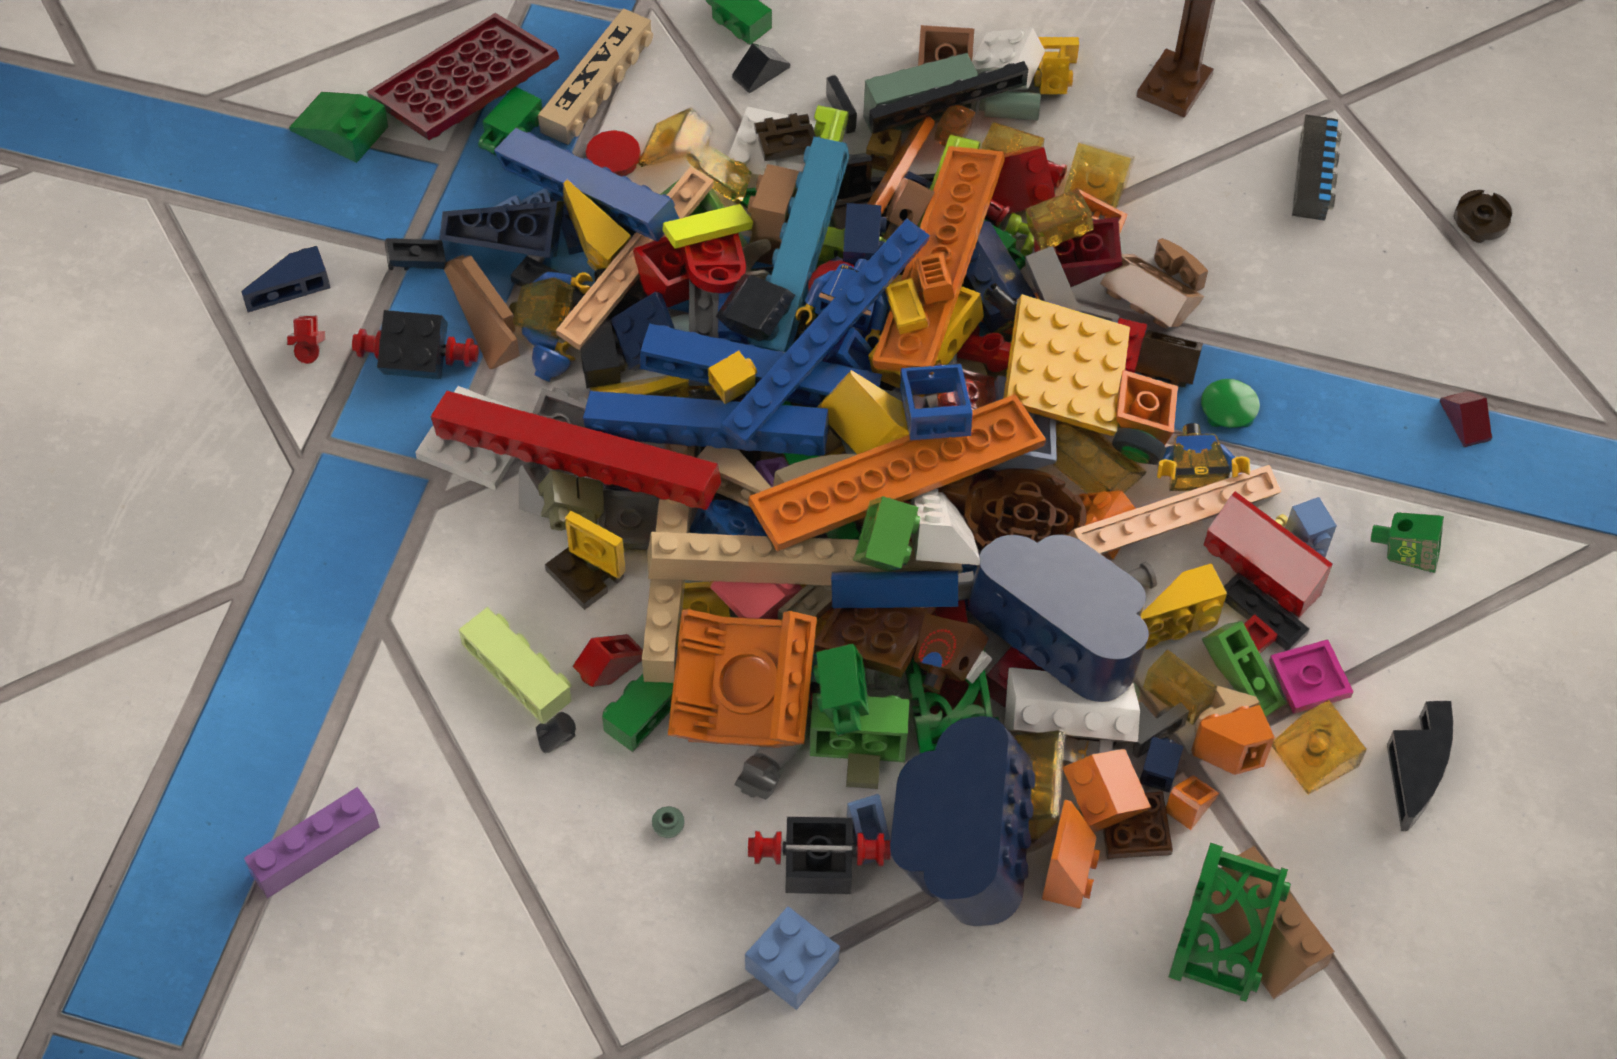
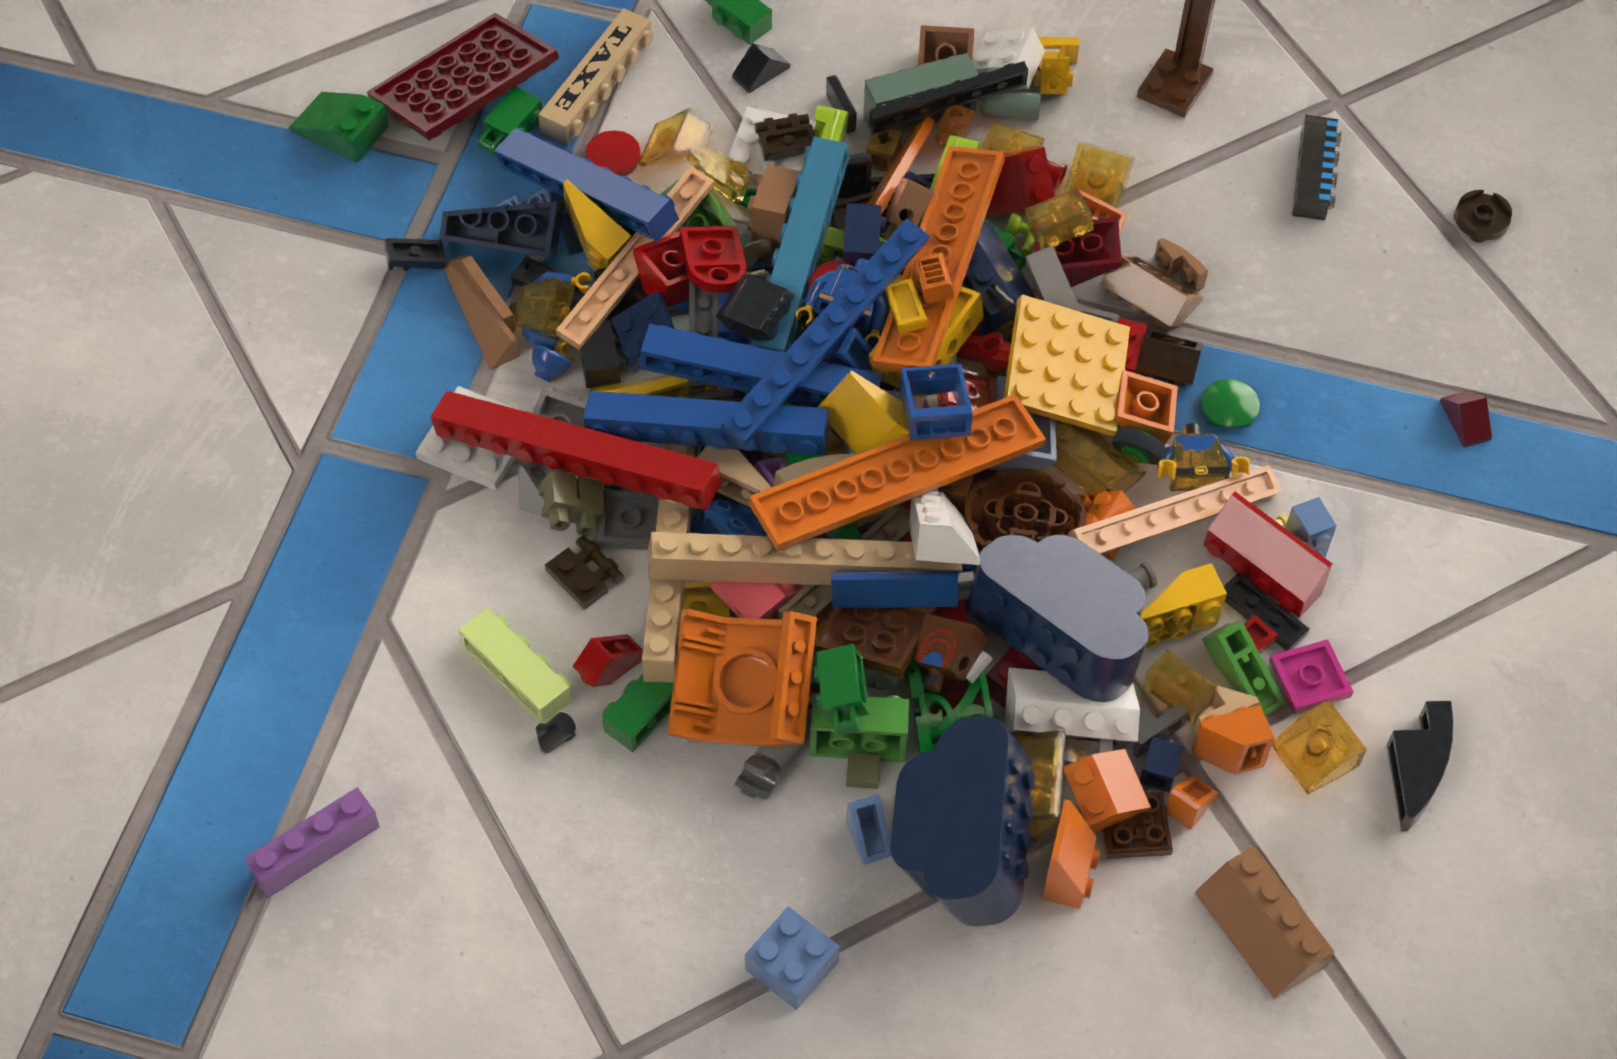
(289, 279): dark blue slope -> none
(306, 338): red hips -> none
(414, 345): black brick -> none
(595, 544): yellow tile -> none
(668, 830): sand green plate -> none
(707, 226): neon yellow tile -> none
(732, 376): yellow brick -> none
(818, 853): black brick -> none
(887, 534): bright green brick -> none
(996, 212): red bush -> none
(1212, 879): green fence -> none
(1412, 539): green torso -> none

